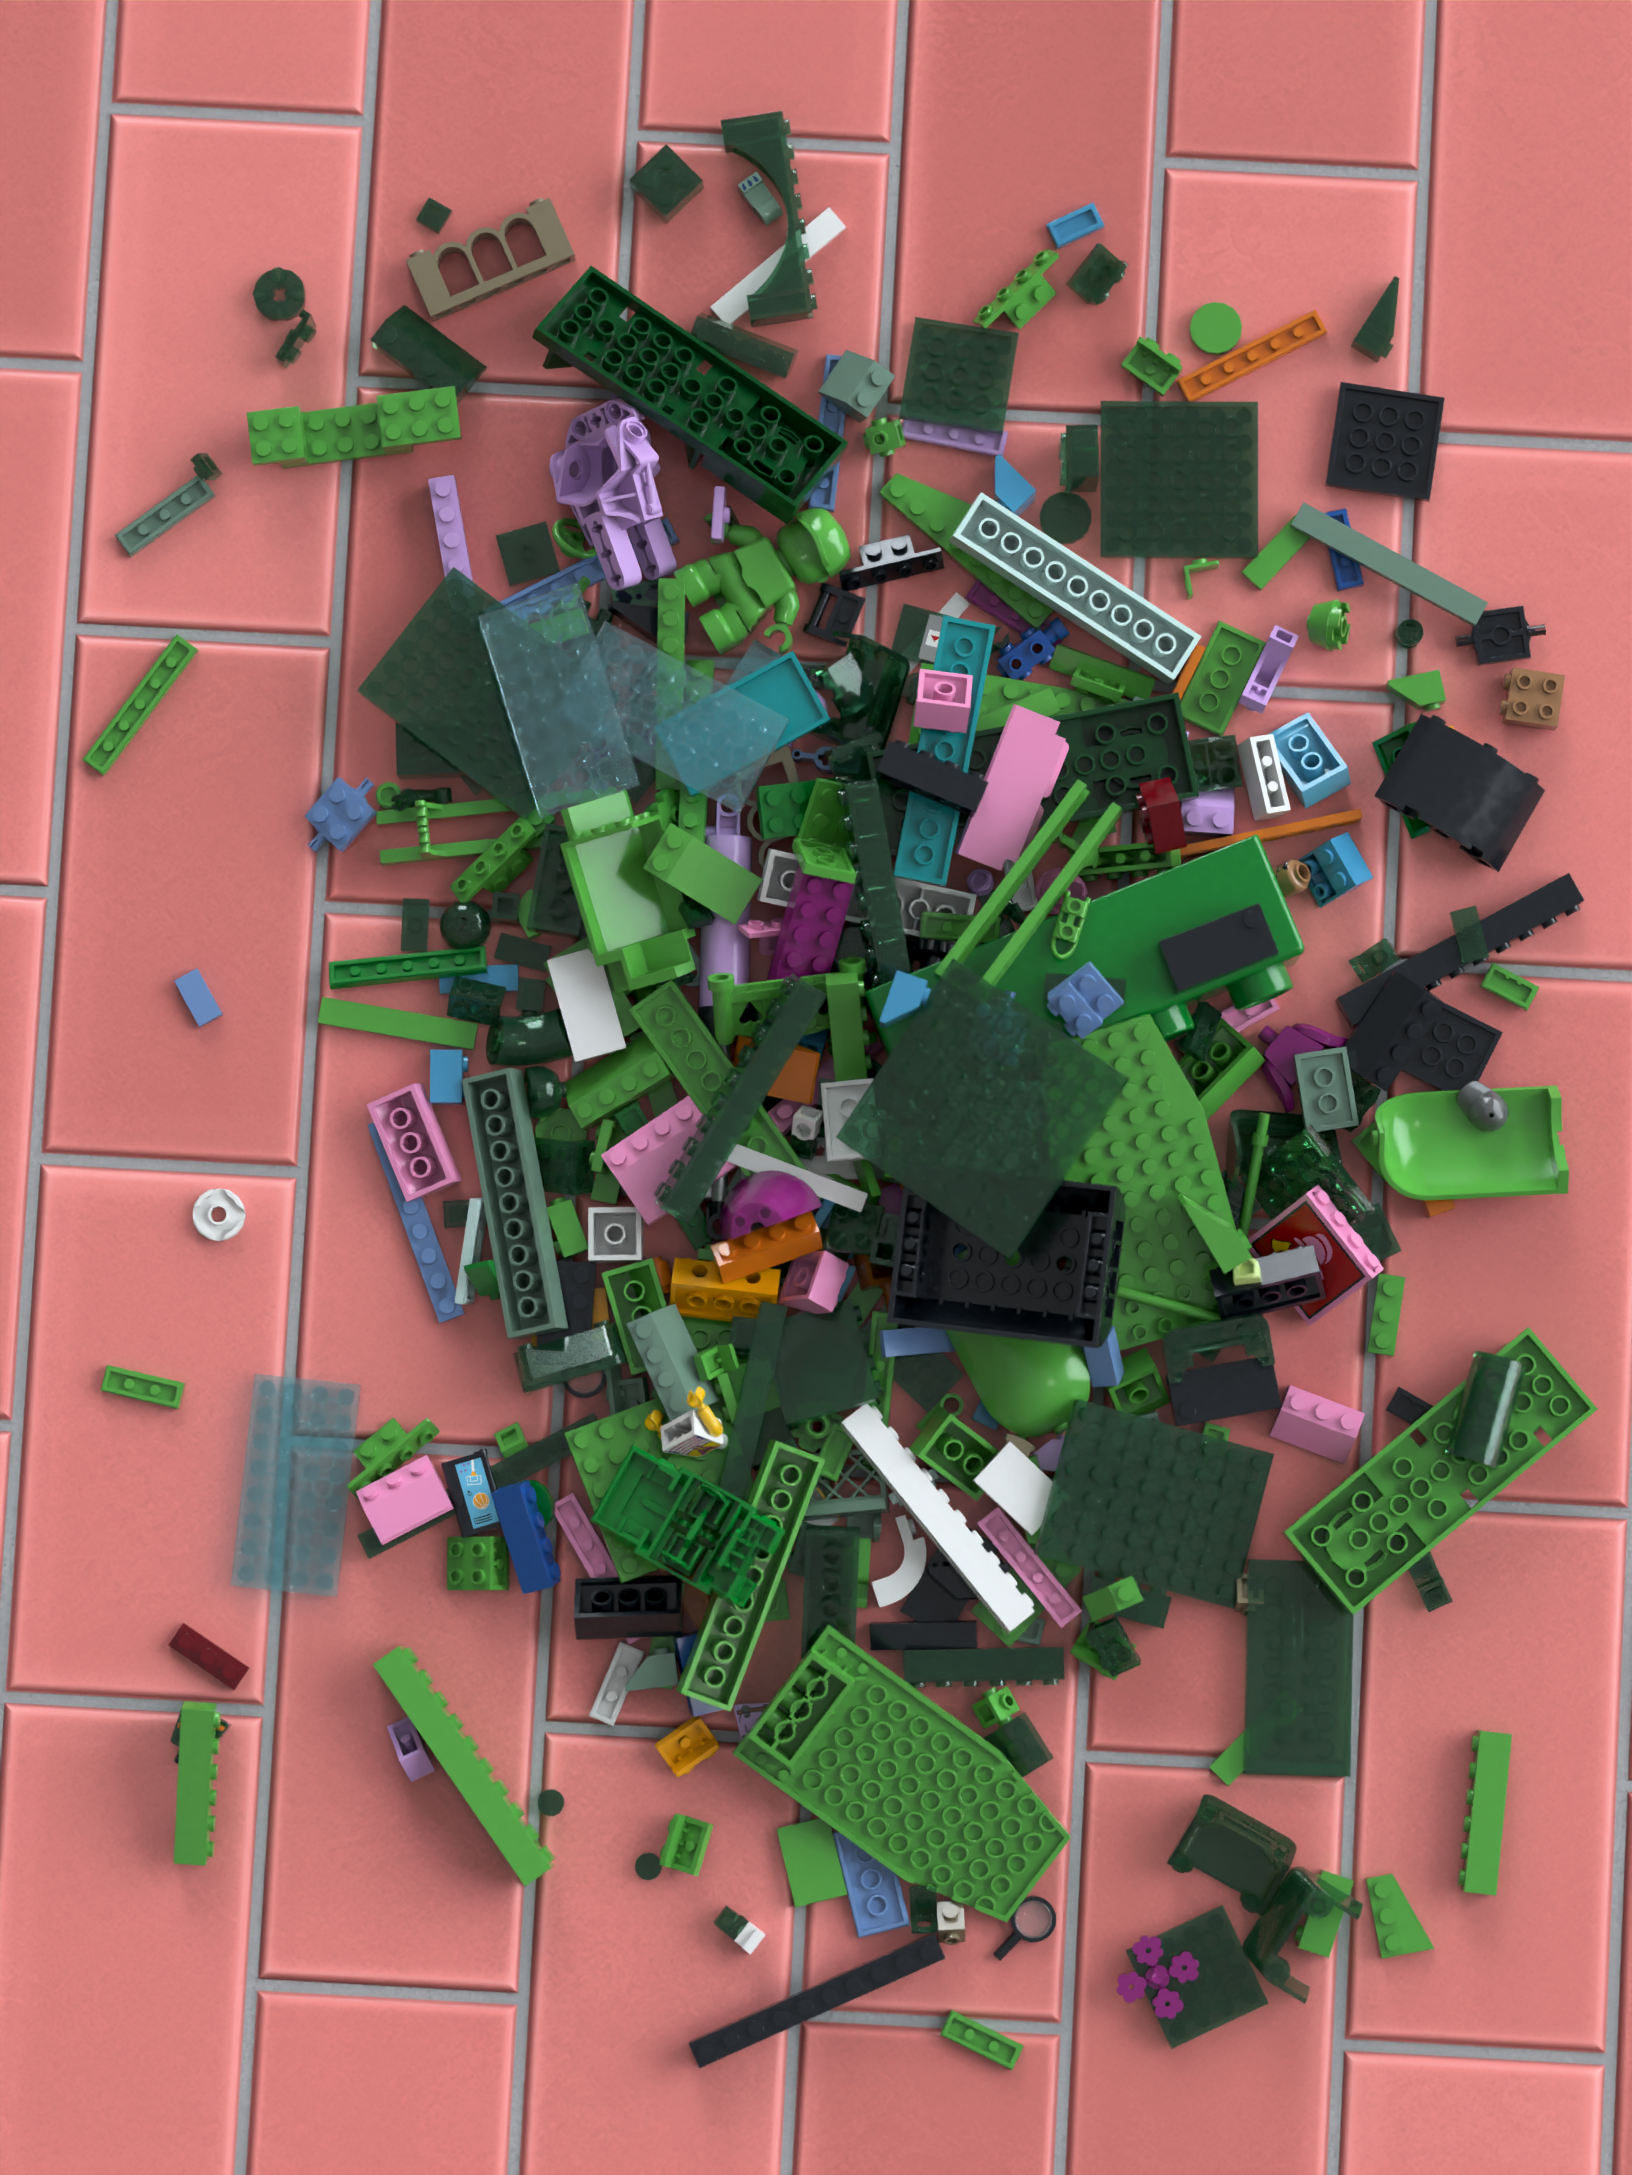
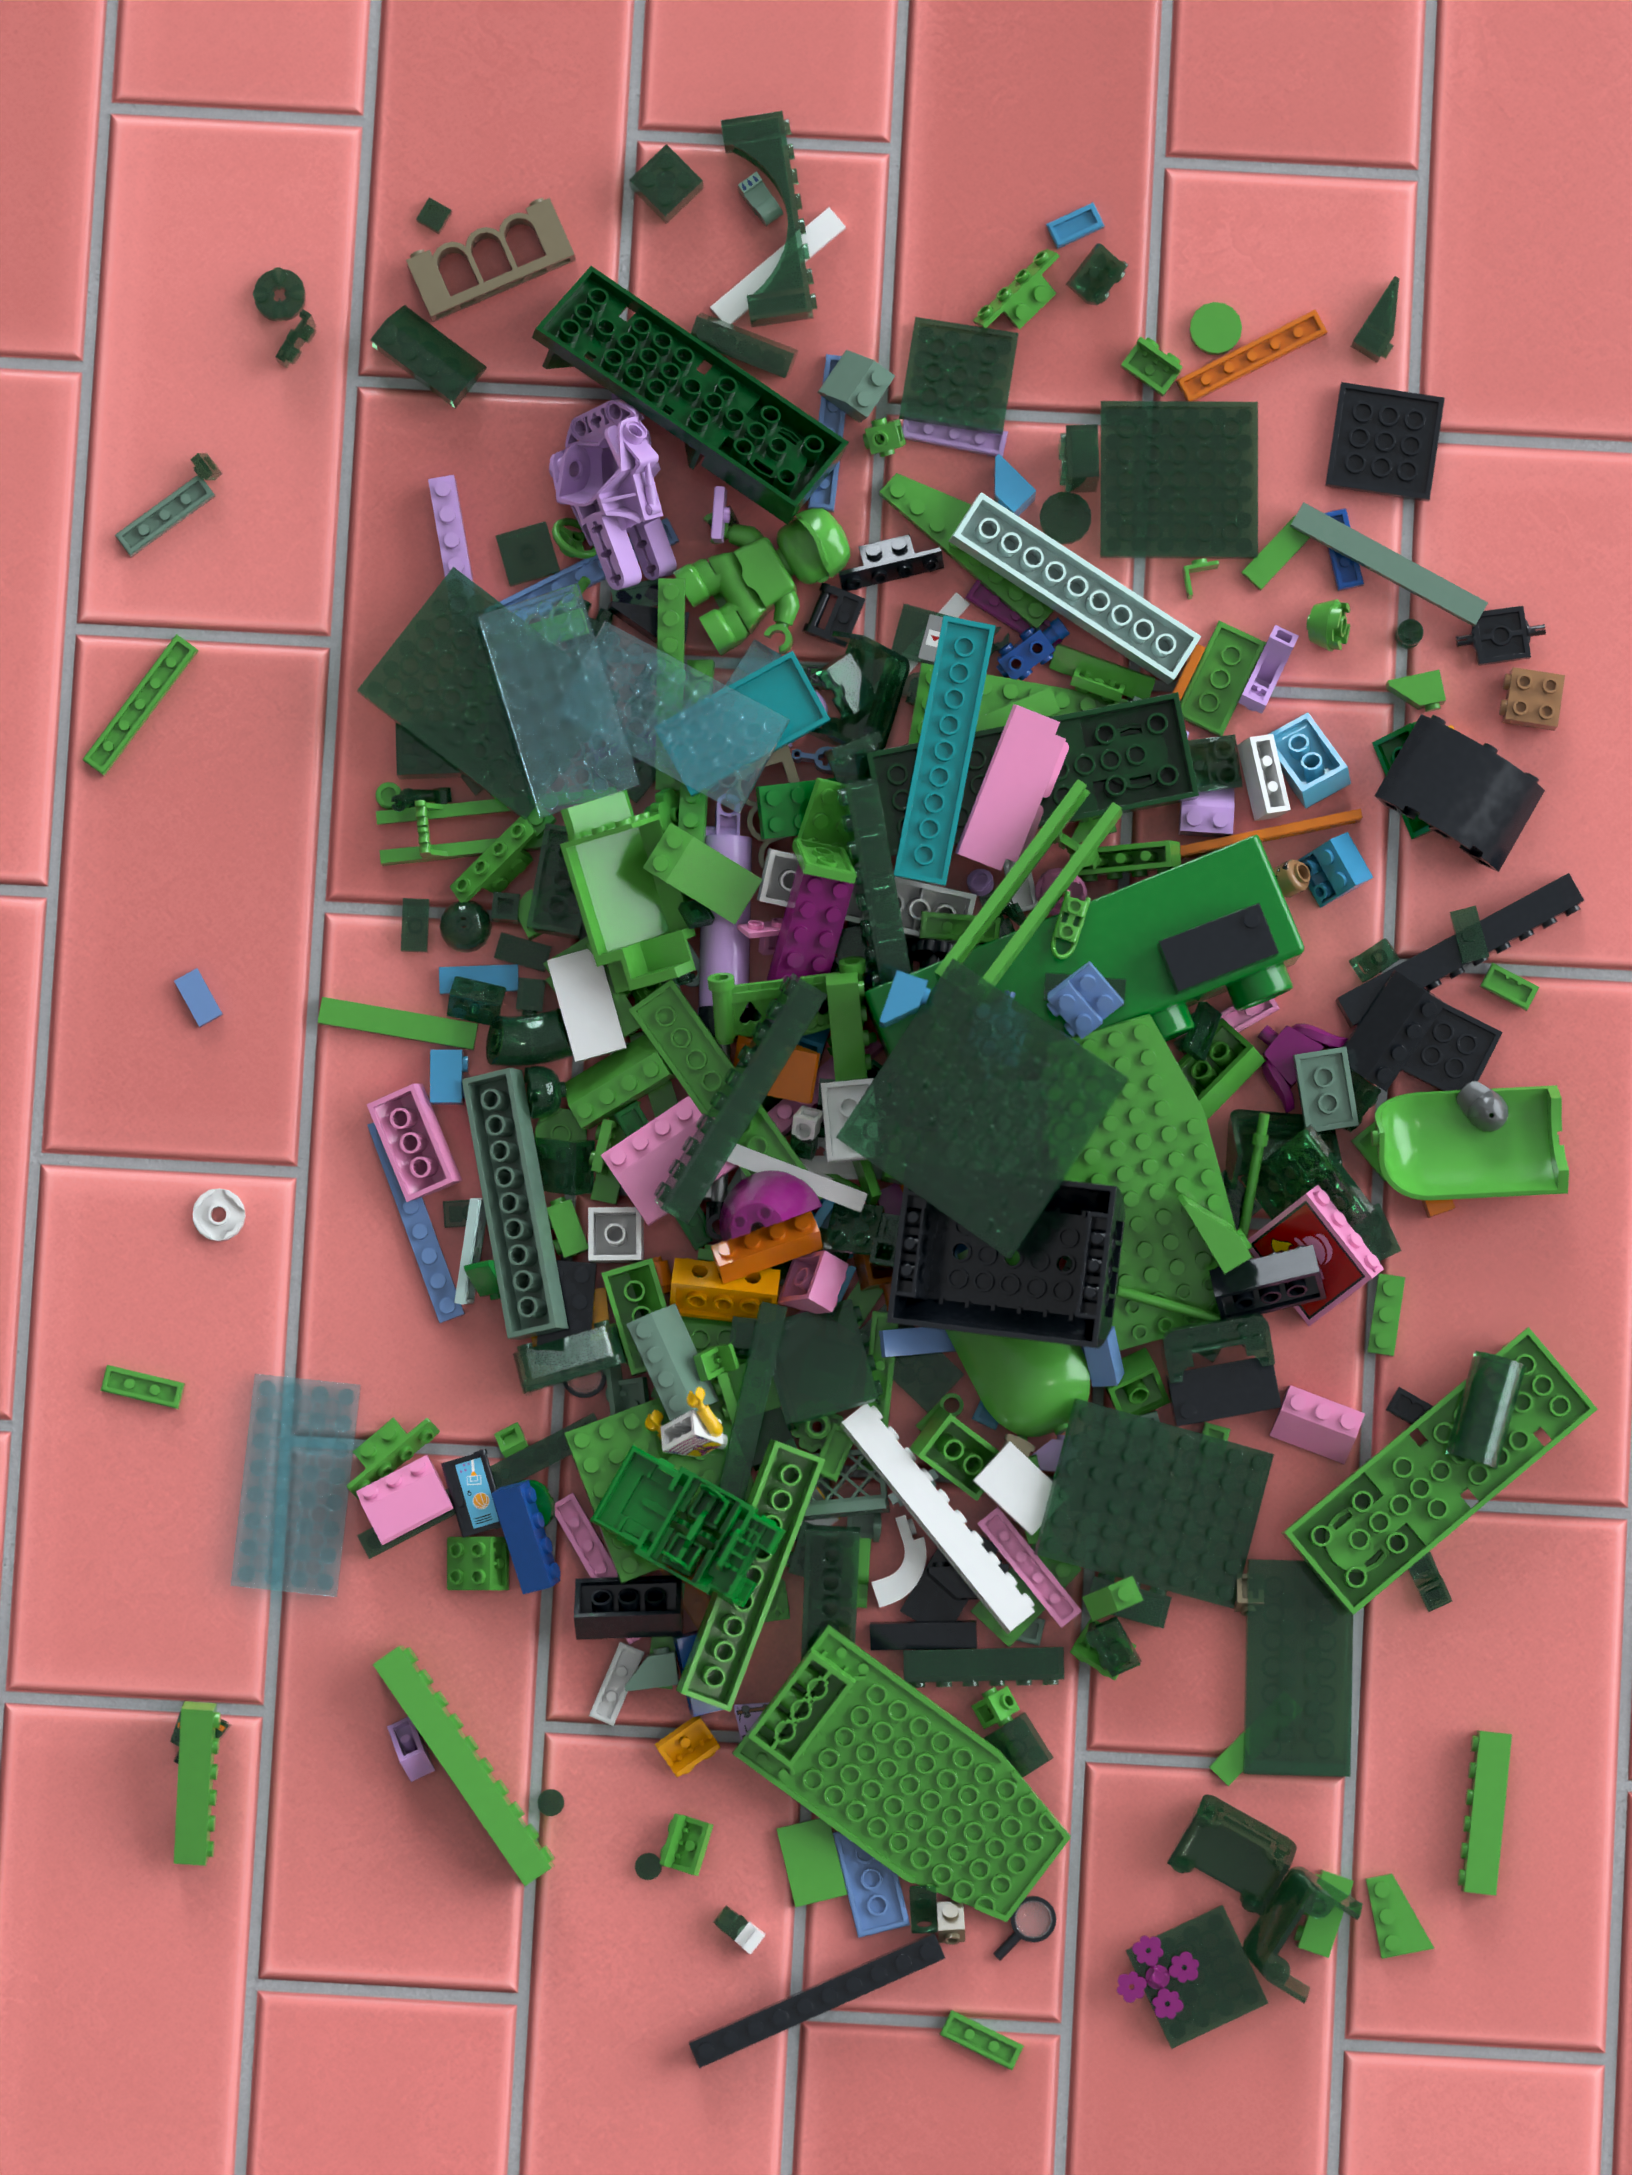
(209, 1656): dark red plate -> none
(340, 814): medium blue plate -> none
(354, 431): bright green bracket -> none
(407, 967): green tile -> none
(931, 778): black brick -> none
(943, 701): bright pink slope -> none
(1161, 815): dark red brick -> none
(1247, 1272): yellowish green tile -> none

